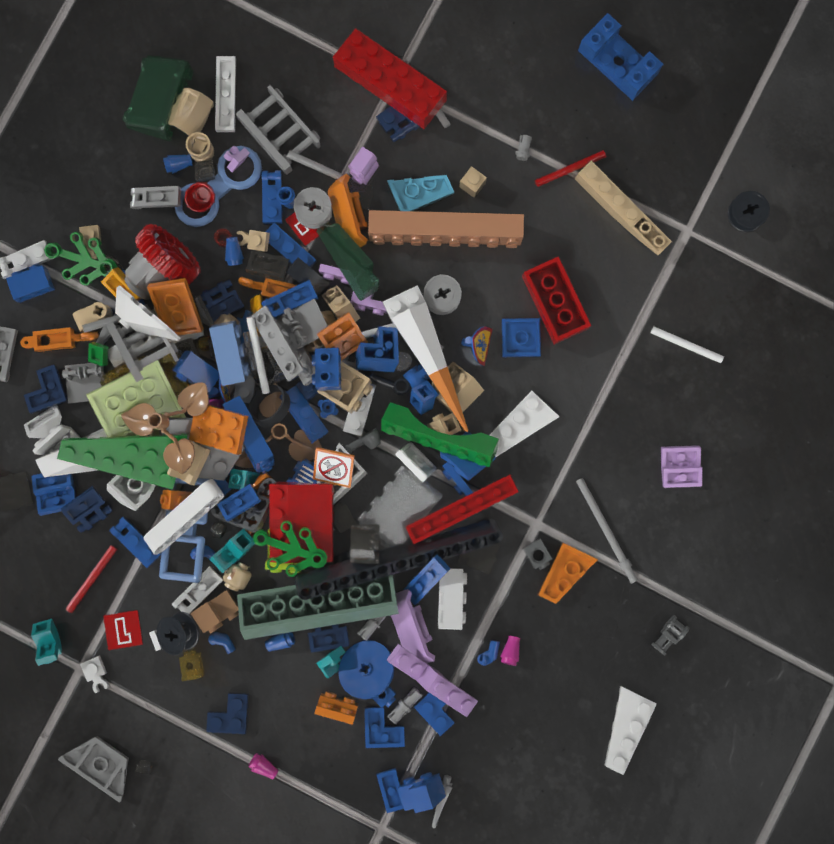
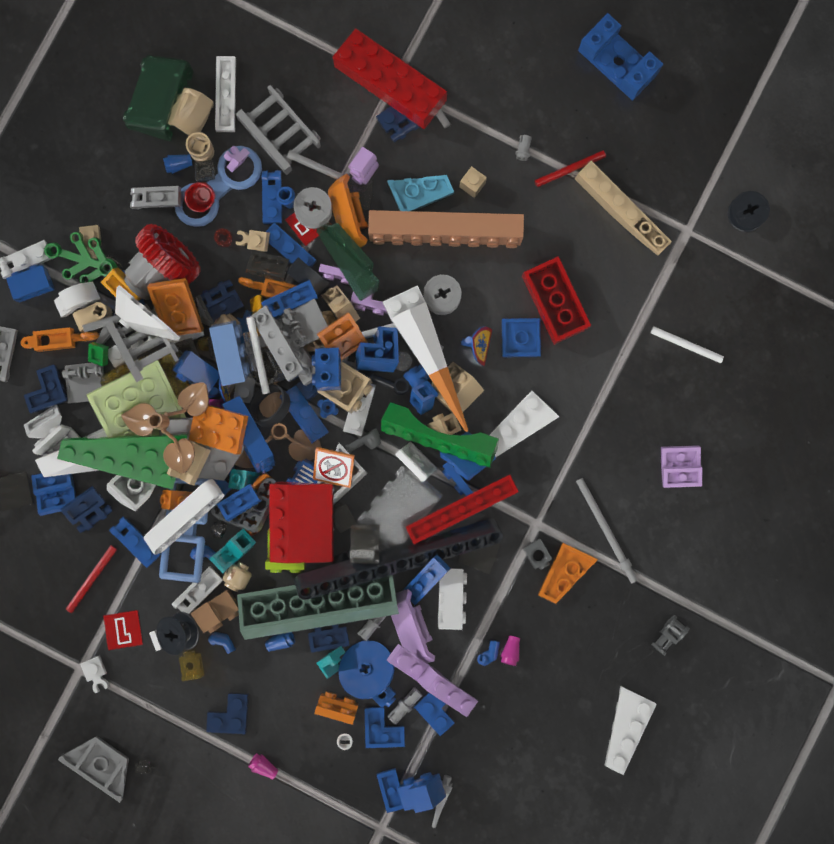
(47, 642): teal brick -> none
(76, 297): none -> white brick
(233, 252): blue cone -> none
(293, 549): green plant -> none
(344, 737): none -> white hinge

